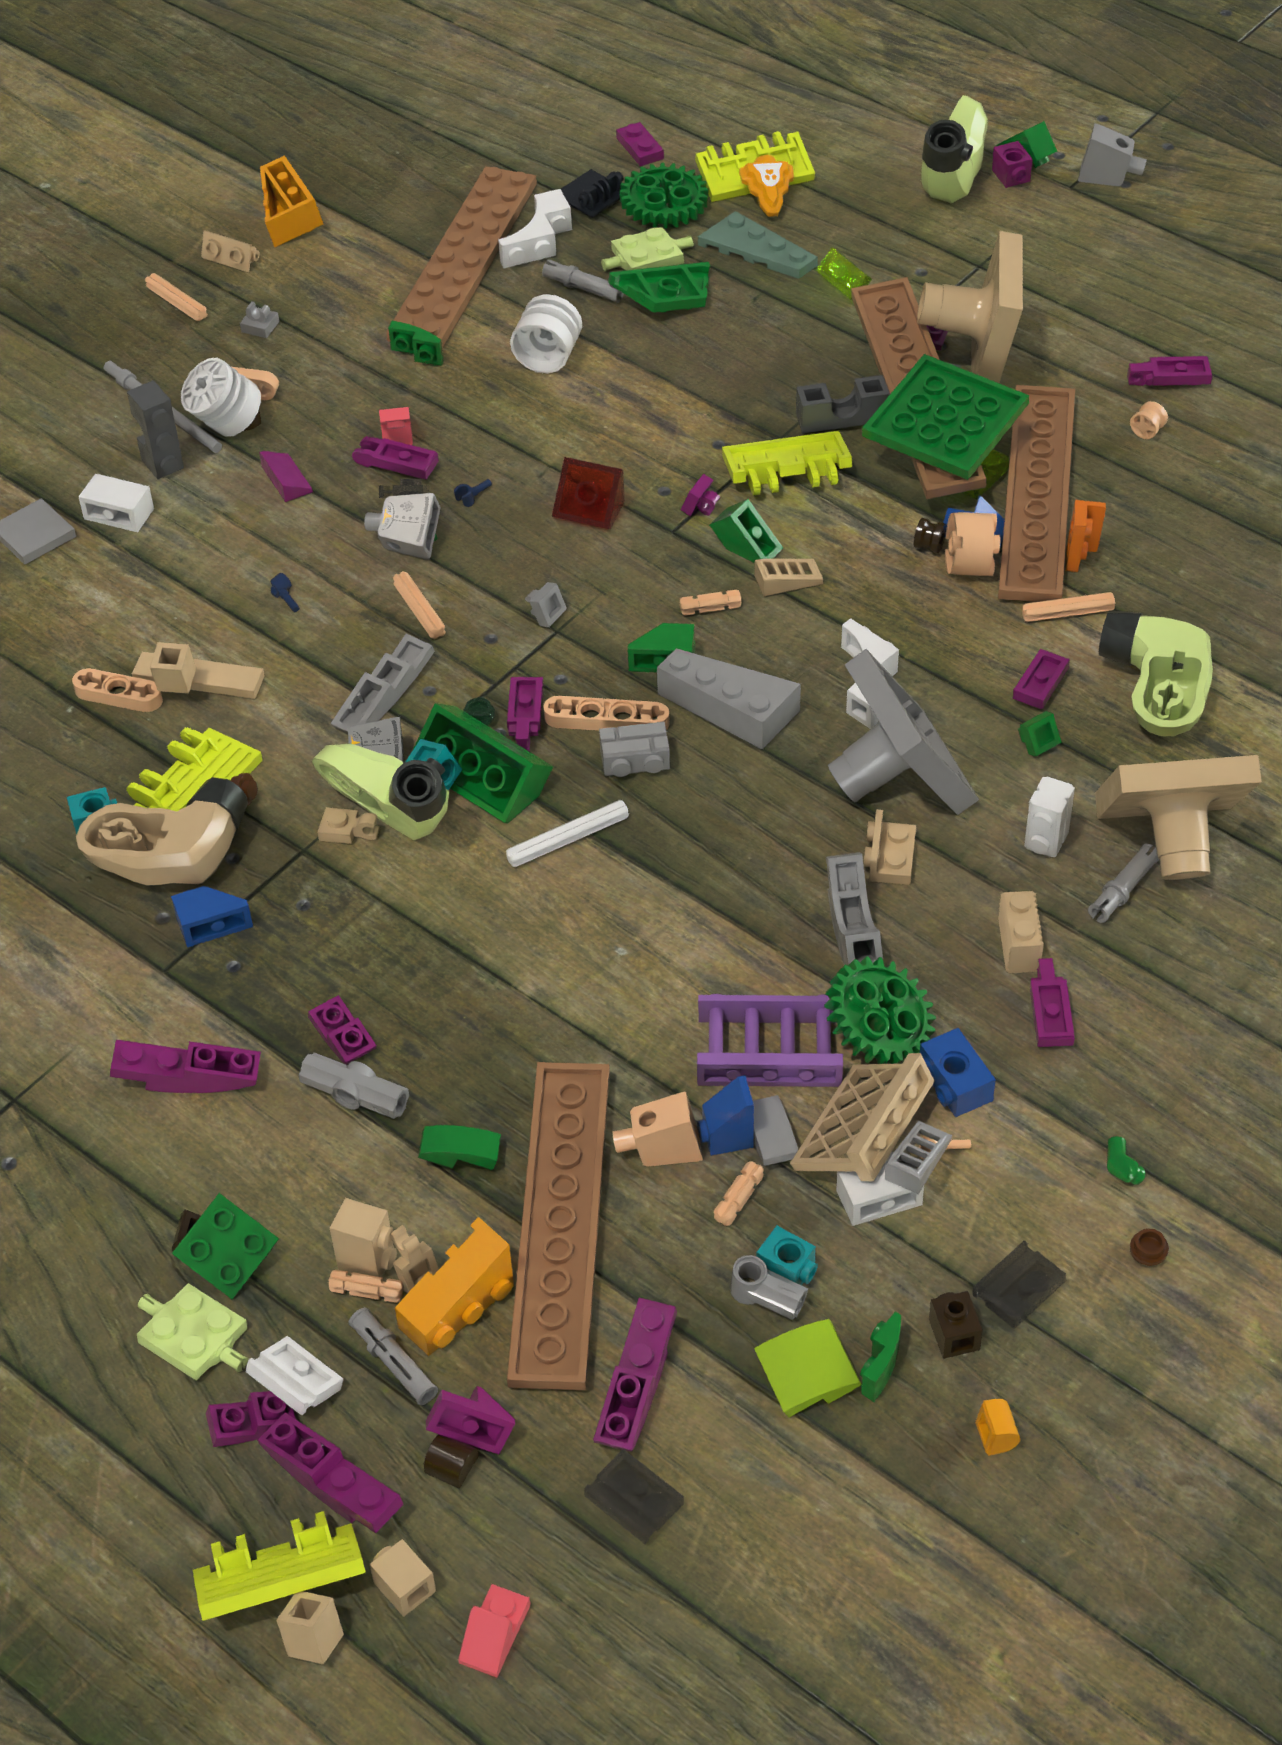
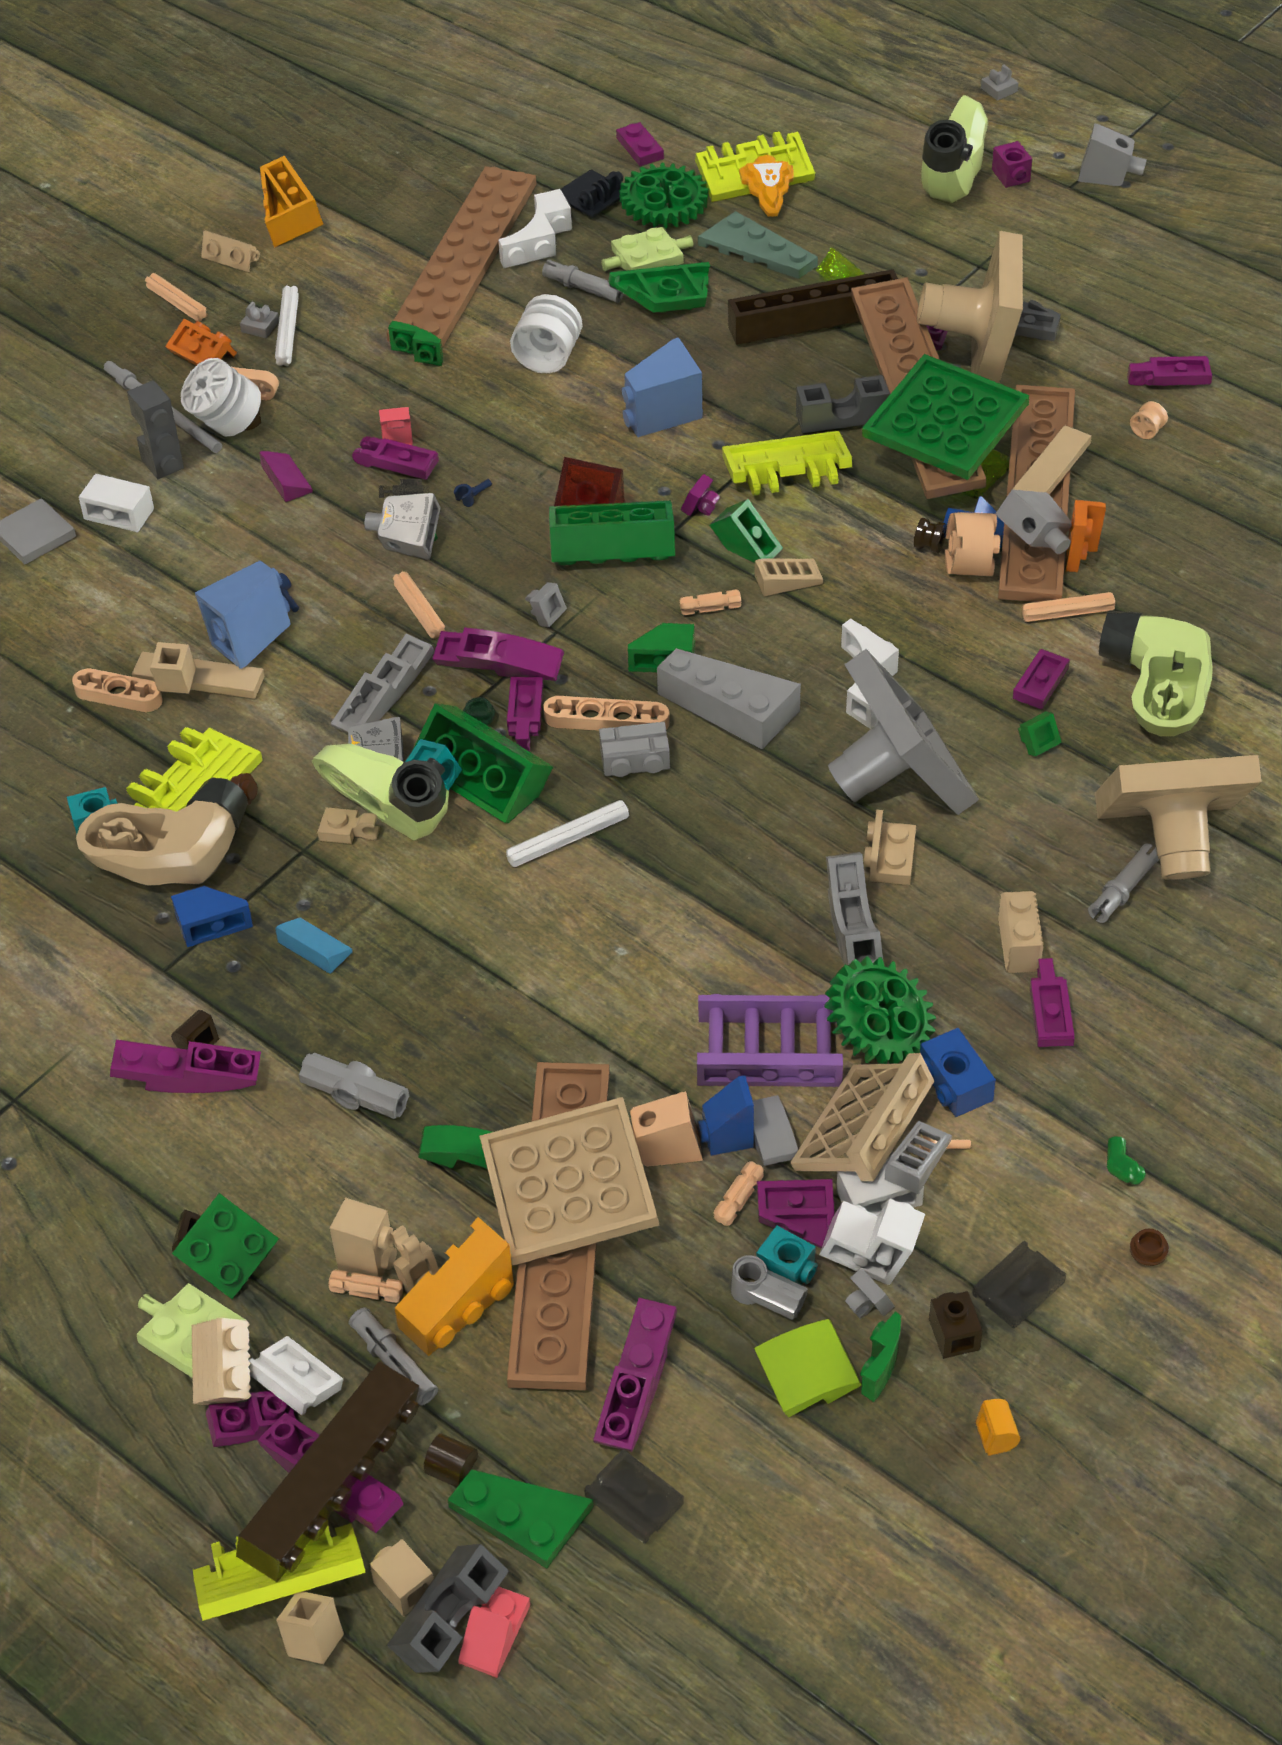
(197, 343): none -> orange bracket
(197, 1029): none -> dark brown brick
(220, 1361): none -> tan brick
(244, 612): none -> medium blue slope
(286, 326): none -> white axle
(312, 944): none -> dark azure slope
(327, 1472): none -> dark brown brick
(341, 1031): magenta slope -> none
(428, 1631): none -> dark grey arch
(471, 1421): magenta slope -> none
(500, 652): none -> magenta slope
(520, 1513): none -> green wing
(568, 1181): none -> tan plate
(611, 532): none -> green slope
(663, 390): none -> medium blue slope
(798, 308): none -> dark brown brick
(798, 1207): none -> magenta wing
(867, 1296): none -> light grey tile
(872, 1241): none -> white brick
(999, 83): none -> light grey tile
(1036, 142): green slope -> none
(1036, 519): none -> light grey torso
(1038, 322): none -> dark grey wing
(1049, 816): white brick -> none
(1055, 461): none -> tan tile

